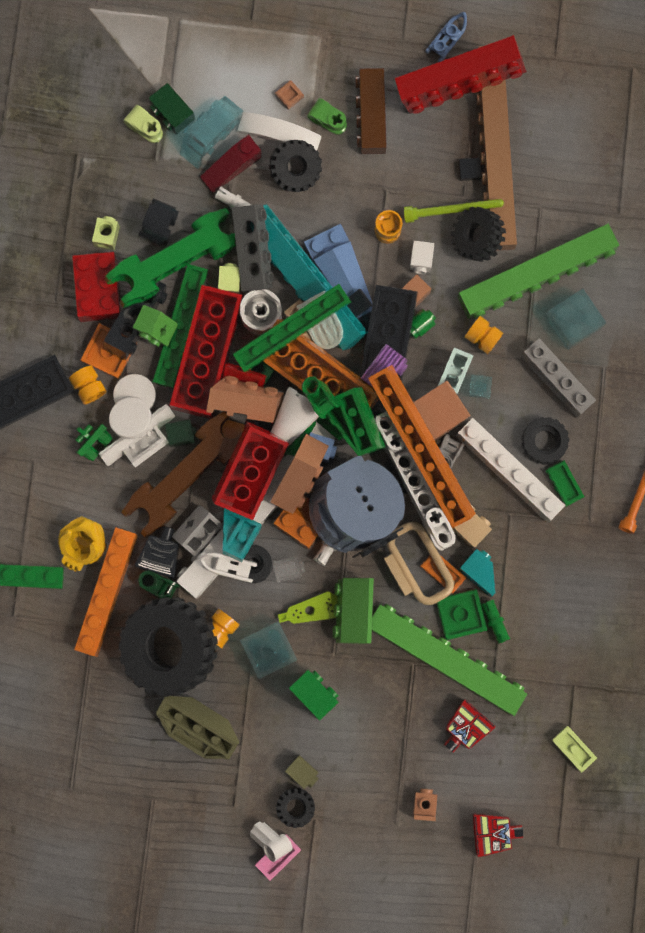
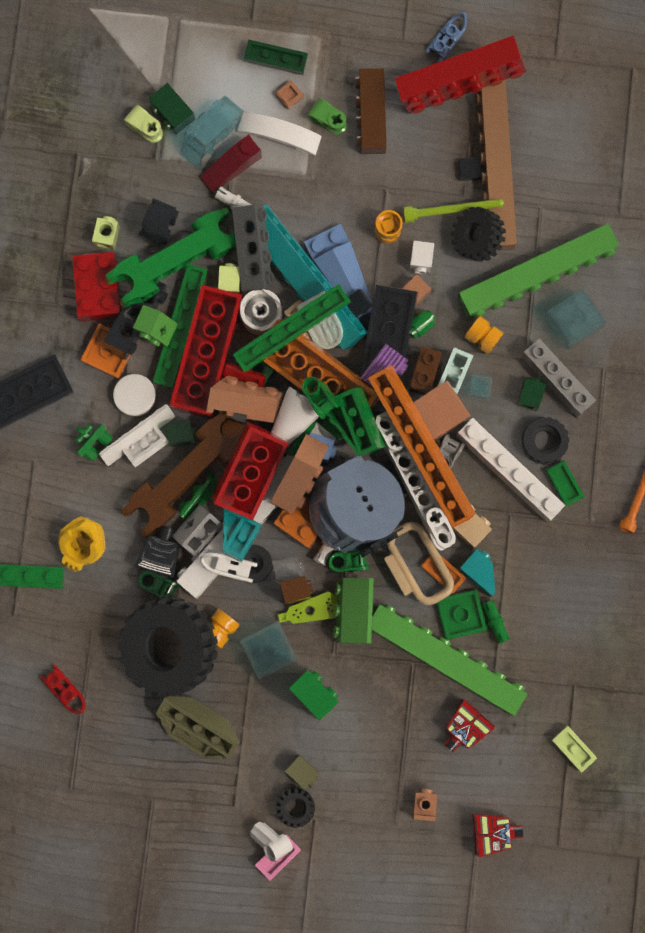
(67, 694): none -> red piece
(86, 382): light orange wheel -> none
(106, 592): orange brick -> none
(130, 418): white tile -> none
(200, 493): none -> green piece
(275, 57): none -> dark green plate
(281, 173): black tyre -> none
(296, 590): none -> reddish brown brick
(349, 563): none -> green piece
(425, 371): none -> reddish brown brick
(531, 393): none -> dark green brick

